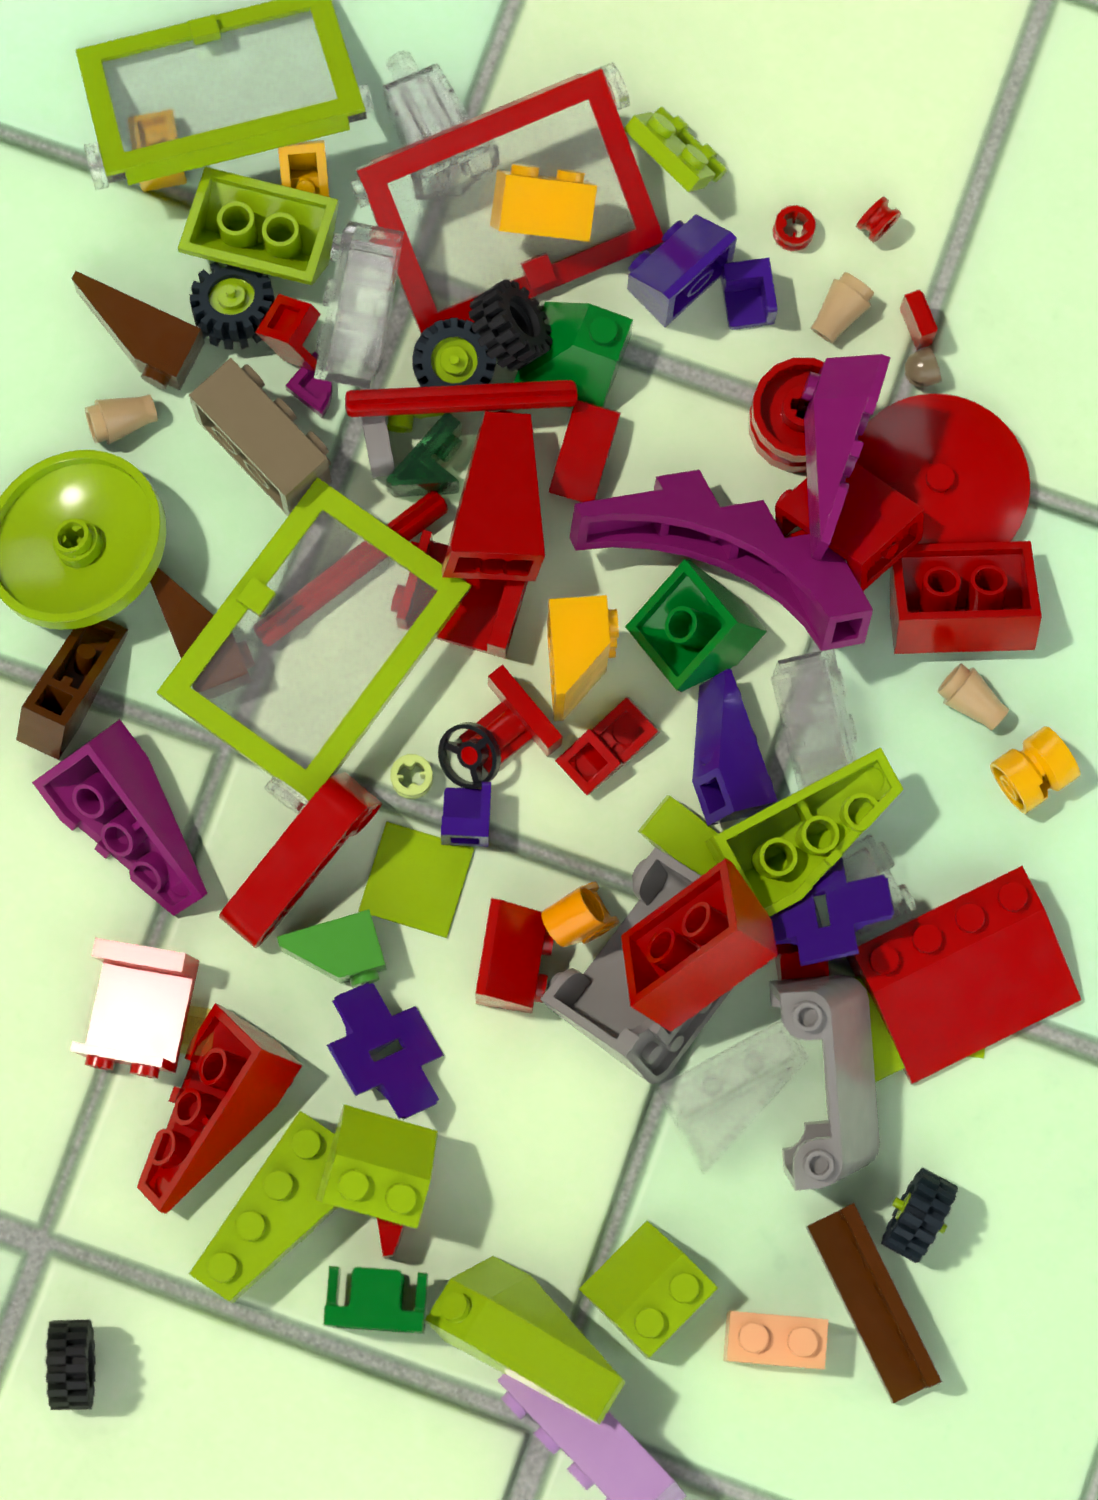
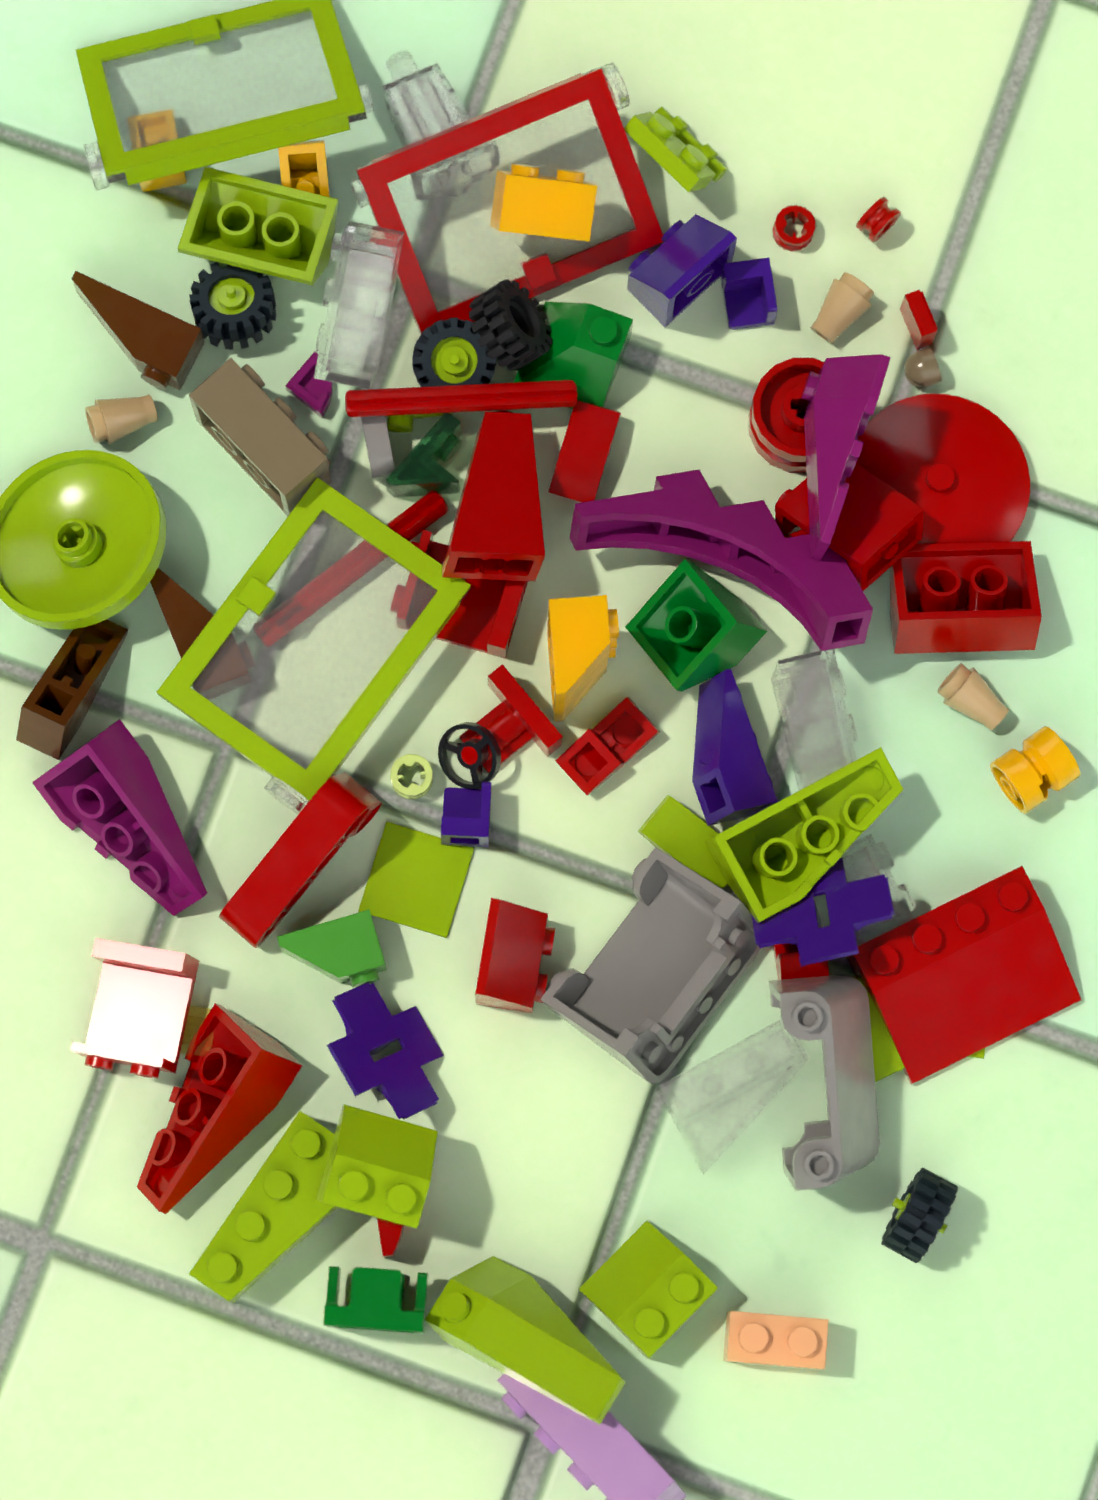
(70, 1364): black tyre -> none
(287, 328): red panel -> none
(578, 917): light orange piece -> none
(696, 947): red slope -> none
(873, 1303): reddish brown fence -> none

